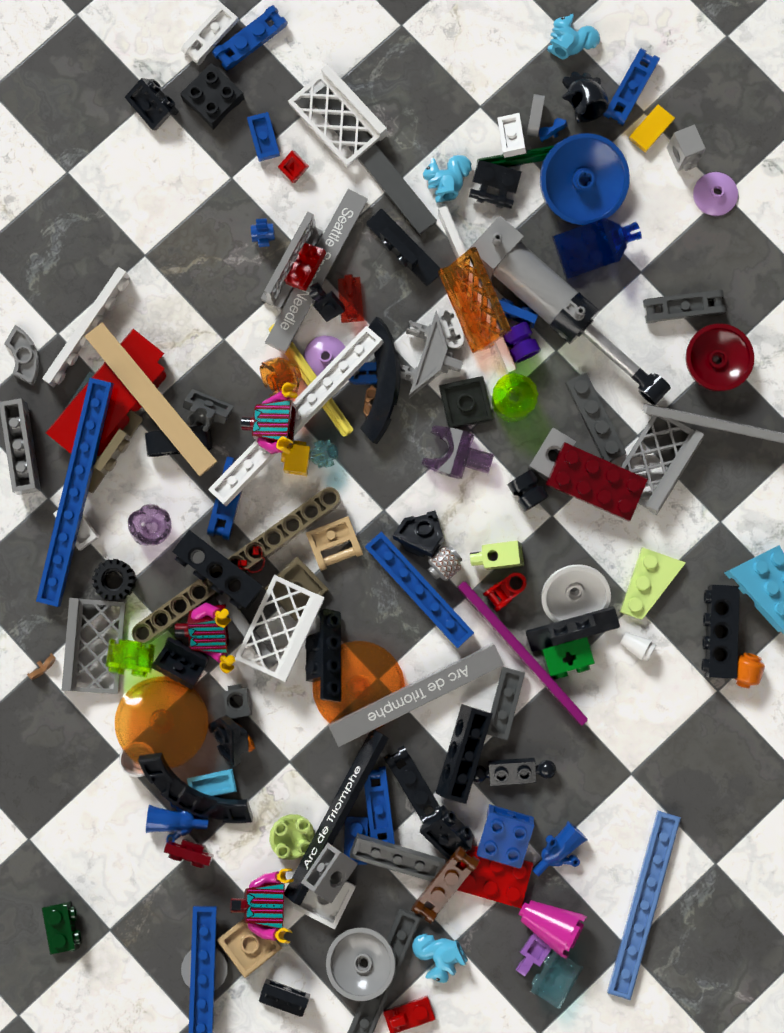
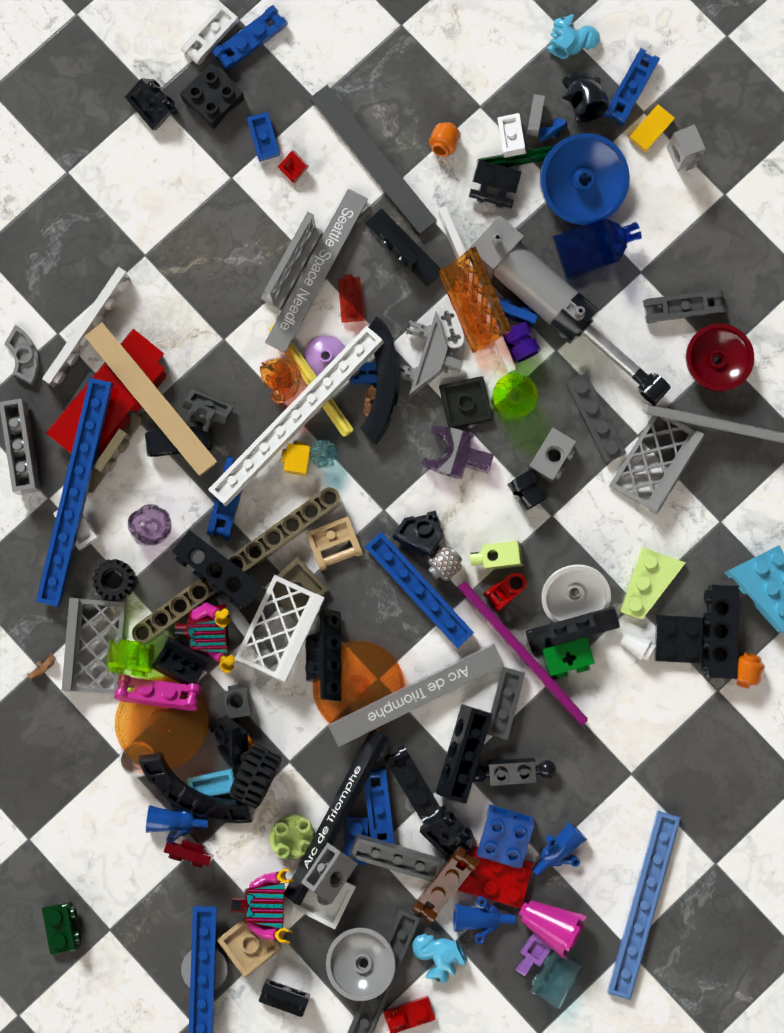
(157, 693): none -> dark pink plate
(255, 552): red piece -> none
(255, 776): none -> black tyre
(262, 232): blue gear -> none
(274, 421): torso -> none
(305, 266): red hinge -> none
(326, 304): black plate -> none
(354, 106): white fence -> none
(444, 139): none -> orange head
(449, 180): medium azure animal -> none
(479, 918): none -> blue piece
(596, 482): dark red plate -> none
(678, 639): none -> black plate
(711, 203): lavender dish -> none

